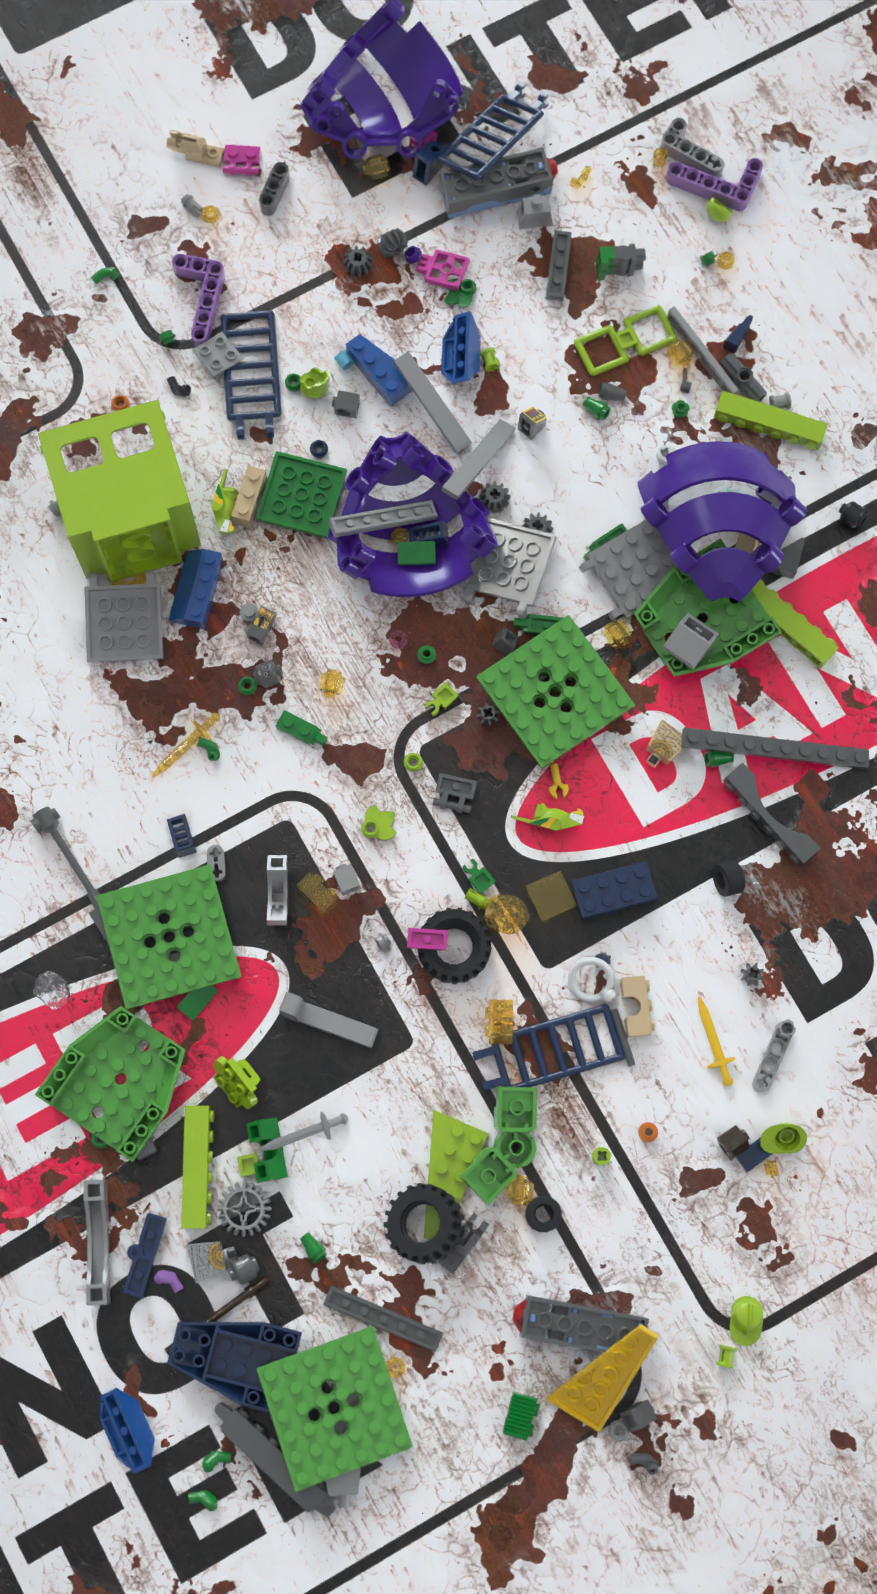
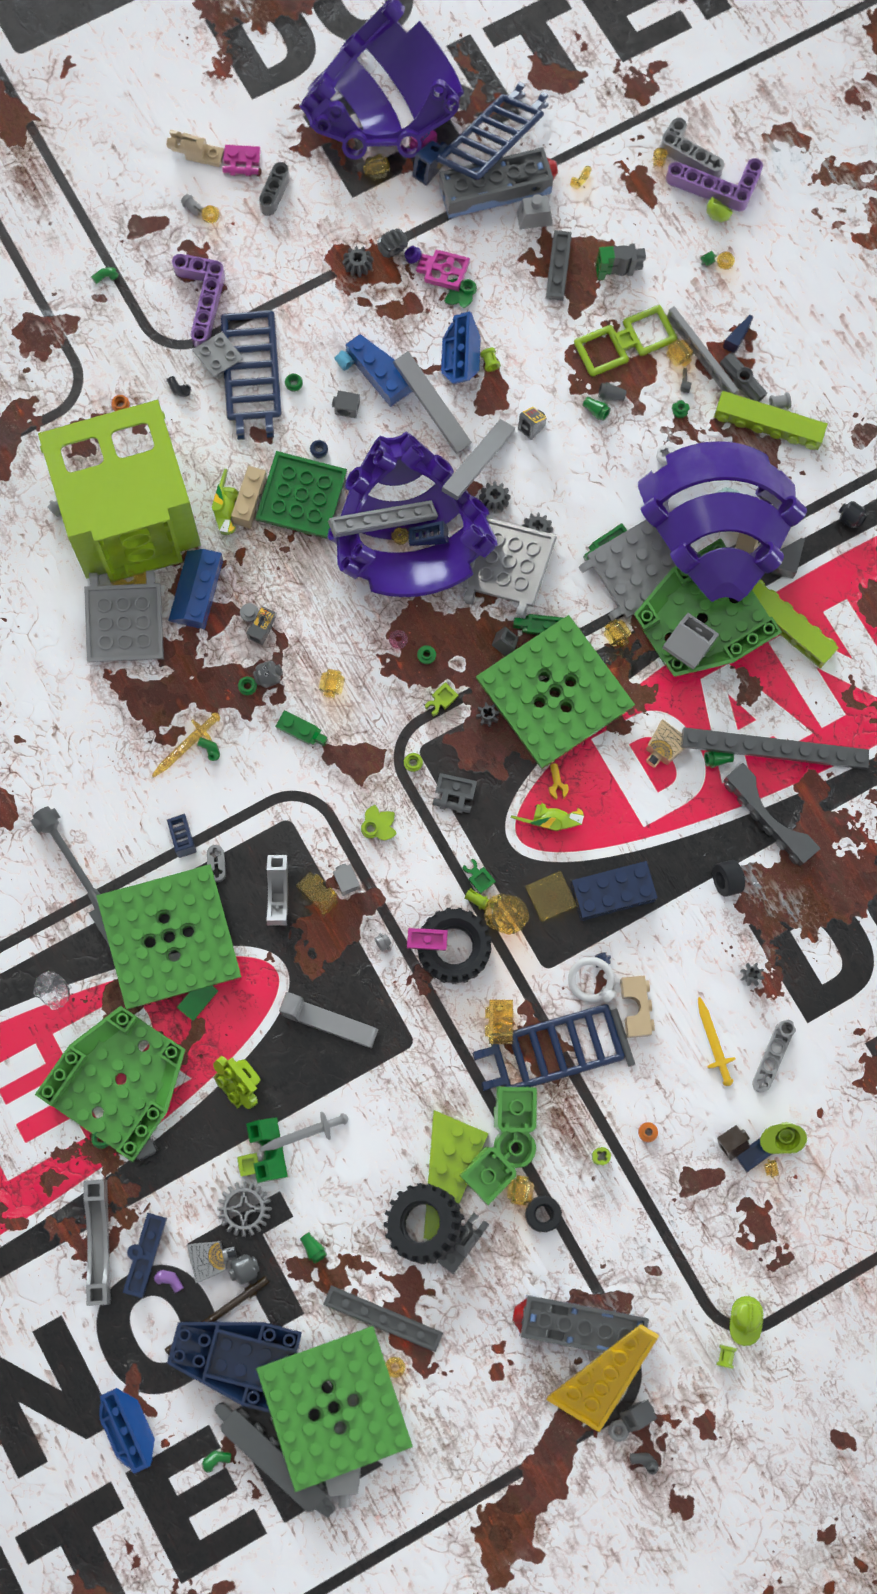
(167, 337): green plate -> none
(196, 1167): lime brick -> none
(205, 1498): green arm -> none
(315, 383): lime hair -> none
(417, 553): green slope -> none
(520, 1416): green brick -> none

